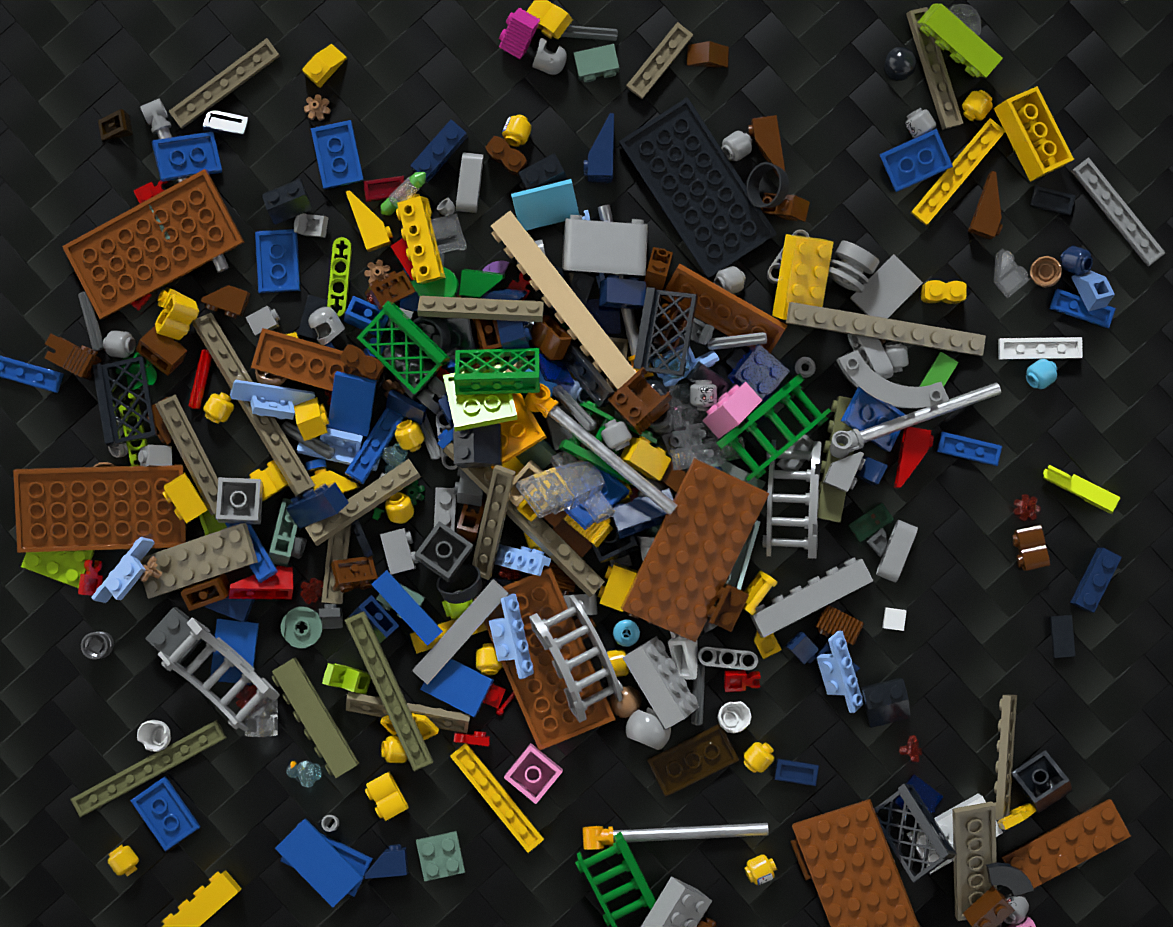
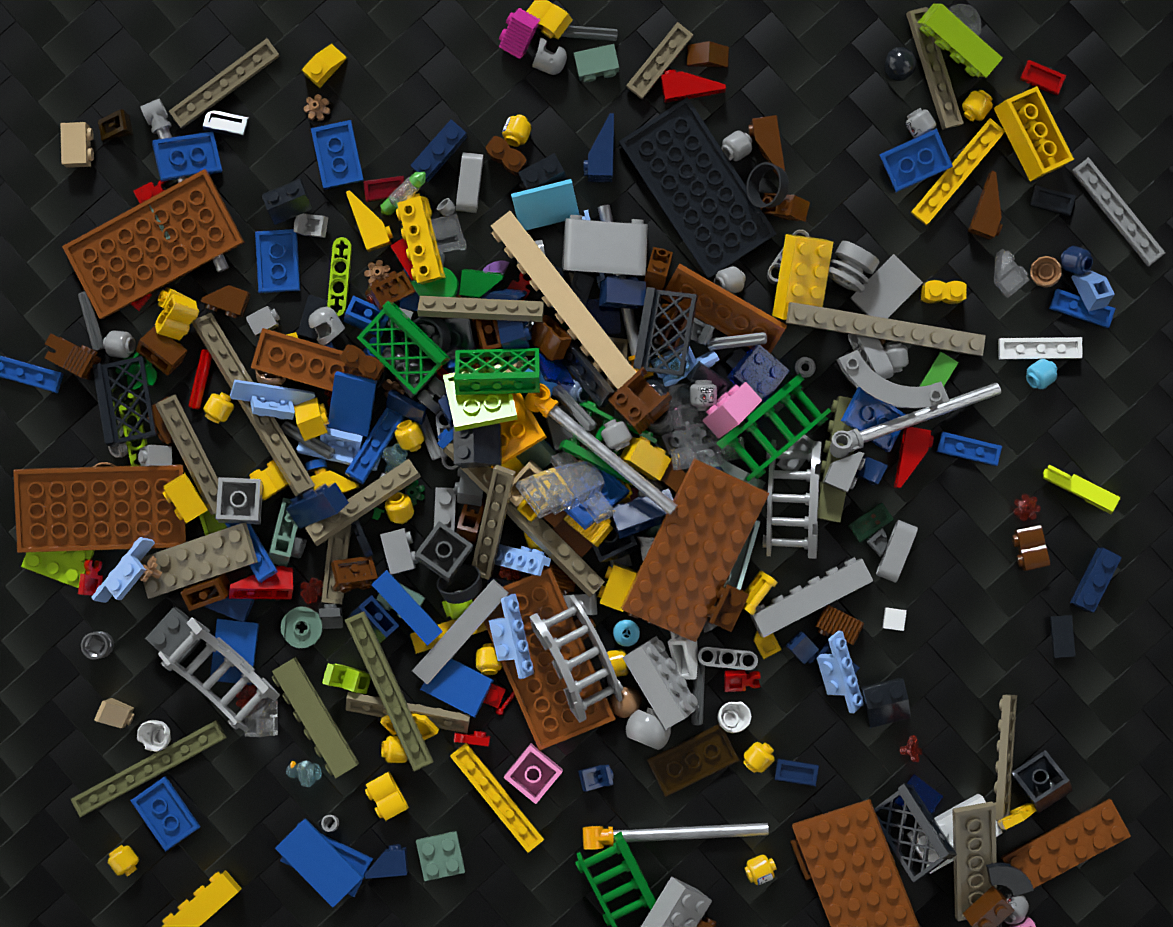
(76, 144): none -> tan brick
(115, 713): none -> tan slope
(596, 777): none -> dark blue bracket
(680, 85): none -> red slope
(1042, 77): none -> red tile

